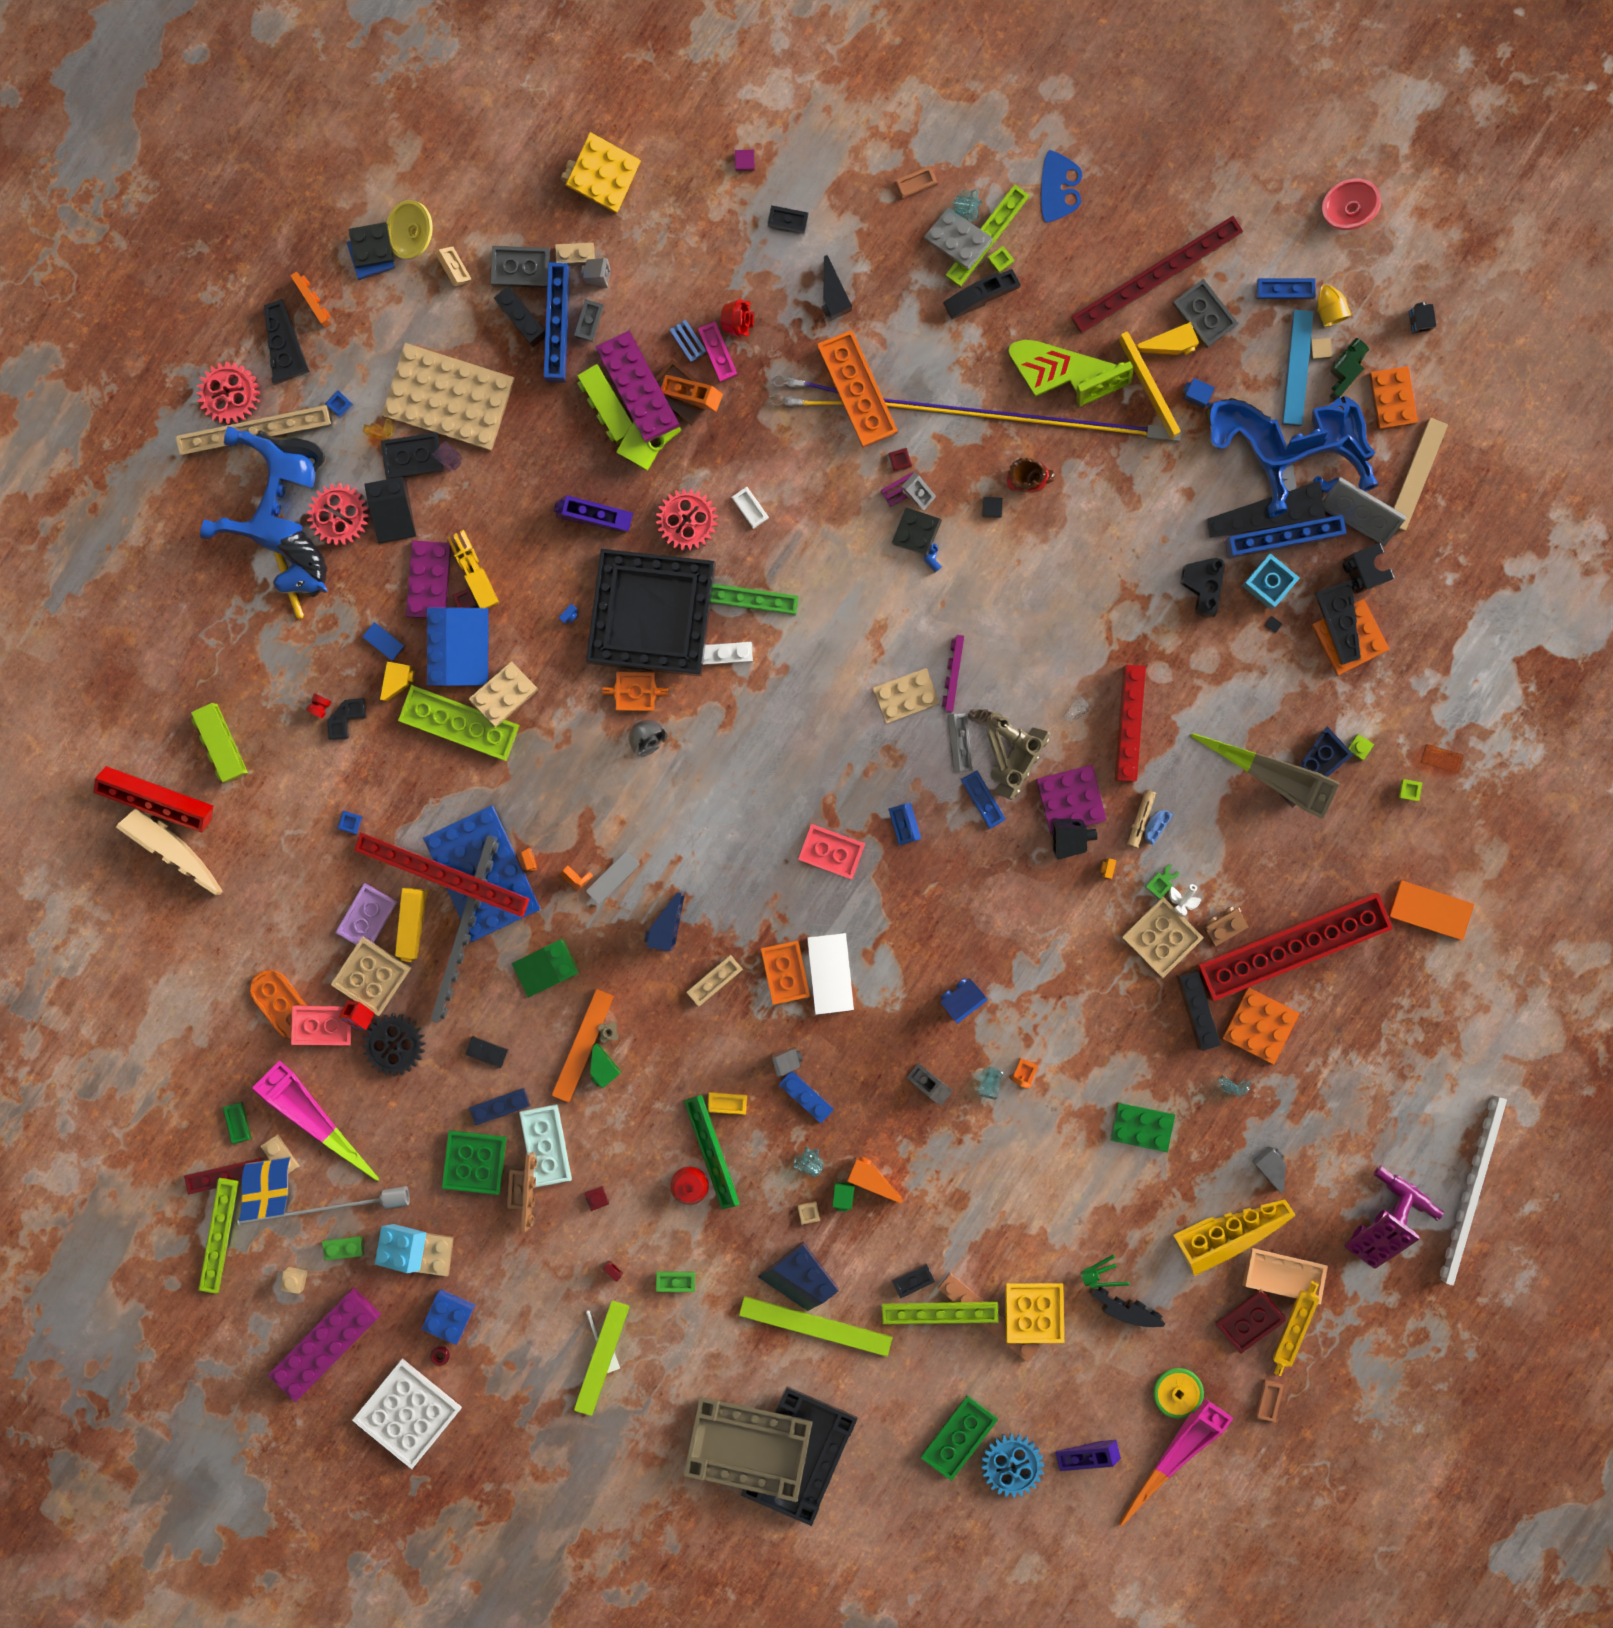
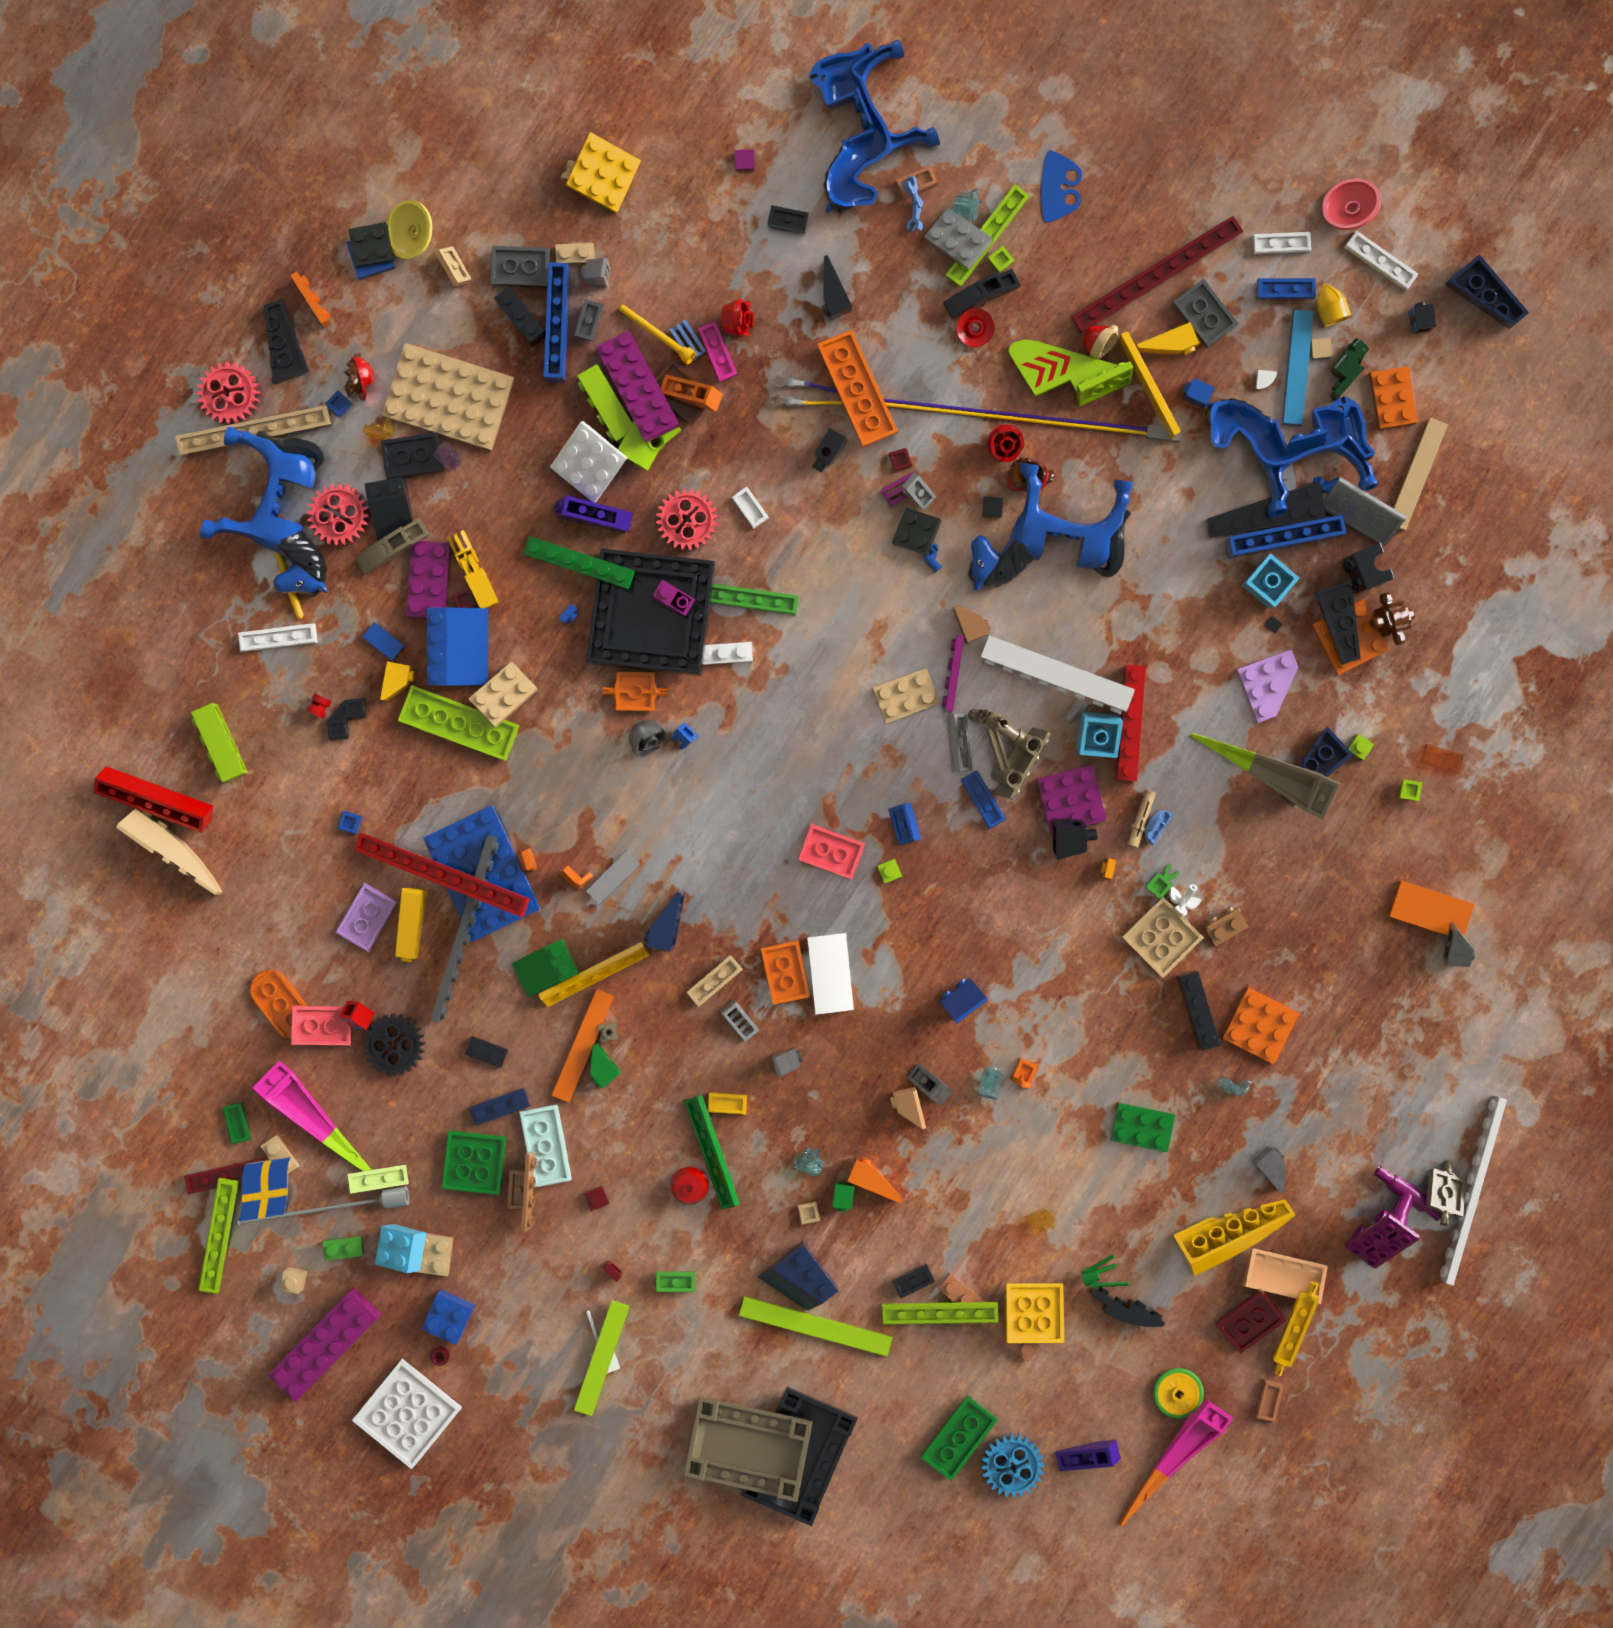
(277, 637): none -> white tile
(359, 375): none -> hair
(371, 976): tan plate -> none
(378, 1179): none -> yellowish green plate
(391, 546): none -> dark tan slope
(579, 562): none -> green plate
(588, 462): none -> white plate
(593, 974): none -> yellow tile
(672, 598): none -> magenta slope
(685, 735): none -> blue tile
(686, 354): none -> yellow piece
(727, 1009): none -> light grey slope
(806, 1096): blue plate -> none
(832, 441): none -> black torso
(846, 82): none -> blue animal
(889, 871): none -> lime plate
(908, 1105): none -> light nougat slope
(911, 188): none -> medium blue piece
(971, 624): none -> medium nougat slope
(985, 327): none -> red dish
(1005, 443): none -> red cone
(1040, 1221): none -> clear yellow bracket
(1058, 674): none -> white brick
(1099, 734): none -> medium azure brick
(1100, 340): none -> tan piece
(1100, 541): none -> blue animal
(1197, 577): black piece -> none
(1264, 379): none -> white tile
(1268, 683): none -> lavender plate
(1281, 243): none -> white tile
(1294, 946): red brick -> none
(1381, 260): none -> white tile
(1392, 618): none -> reddish brown piece
(1446, 1193): none -> dark tan plate
(1457, 948): none -> flat silver slope
(1488, 292): none -> dark blue wedge

